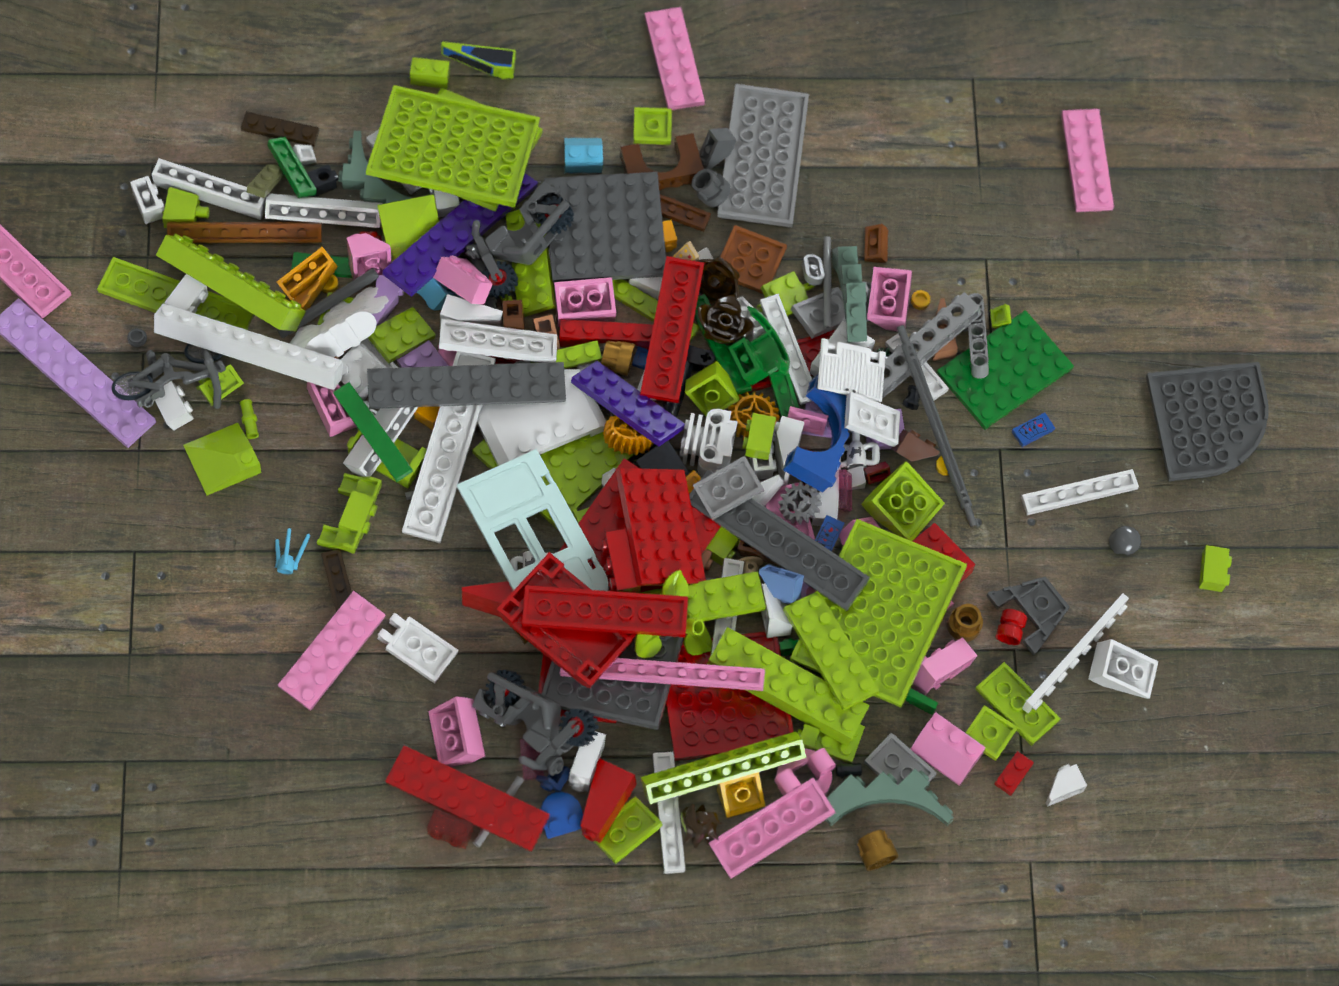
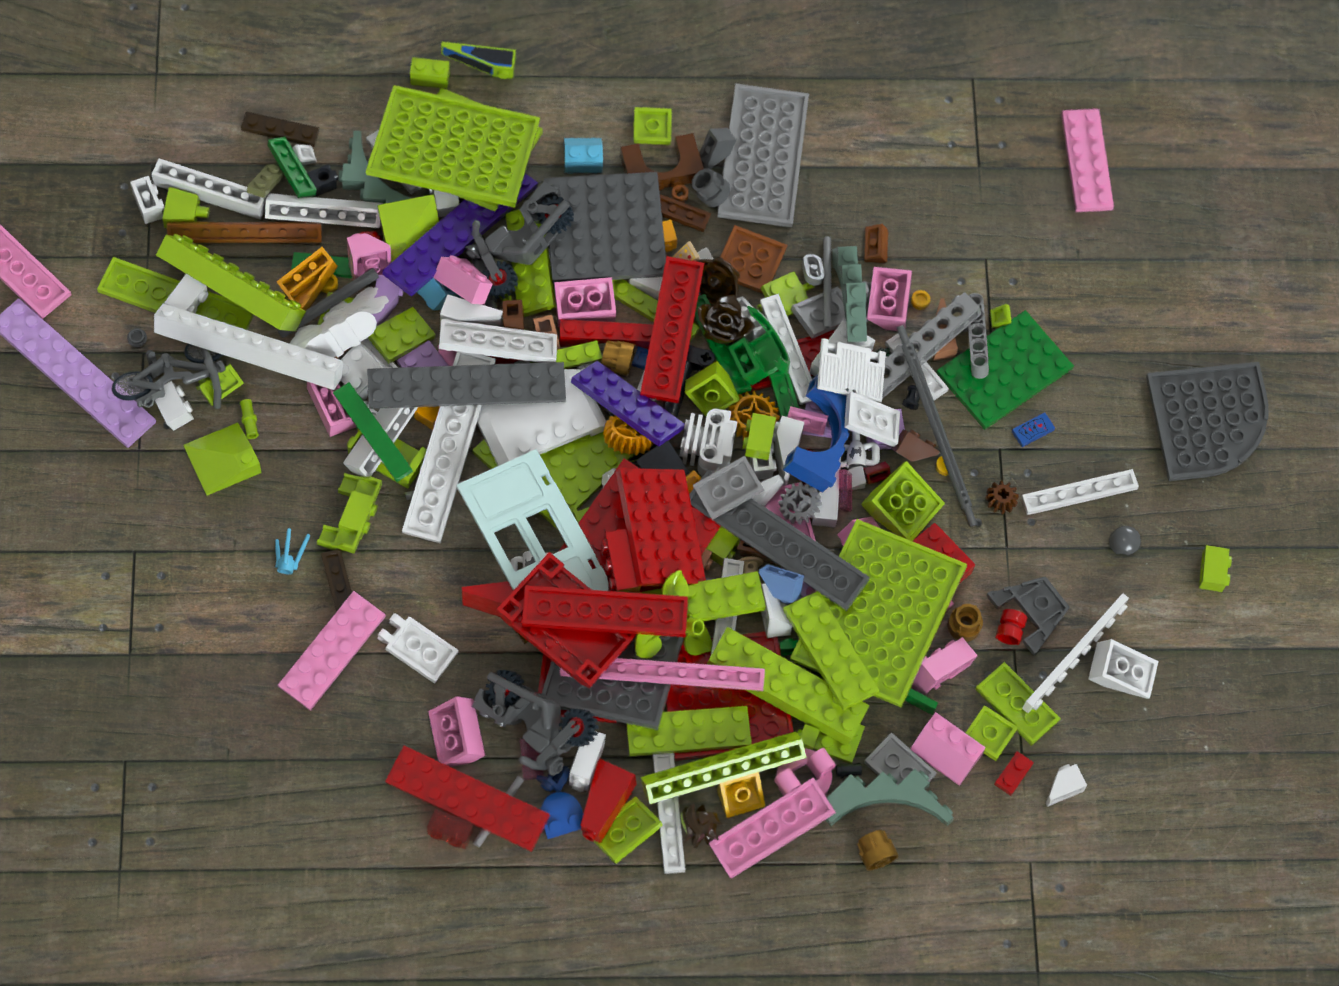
(674, 58): bright pink plate -> none
(677, 189): none -> dark orange bush
(692, 732): none -> lime plate
(829, 532): blue tile -> none
(1001, 491): none -> reddish brown gear

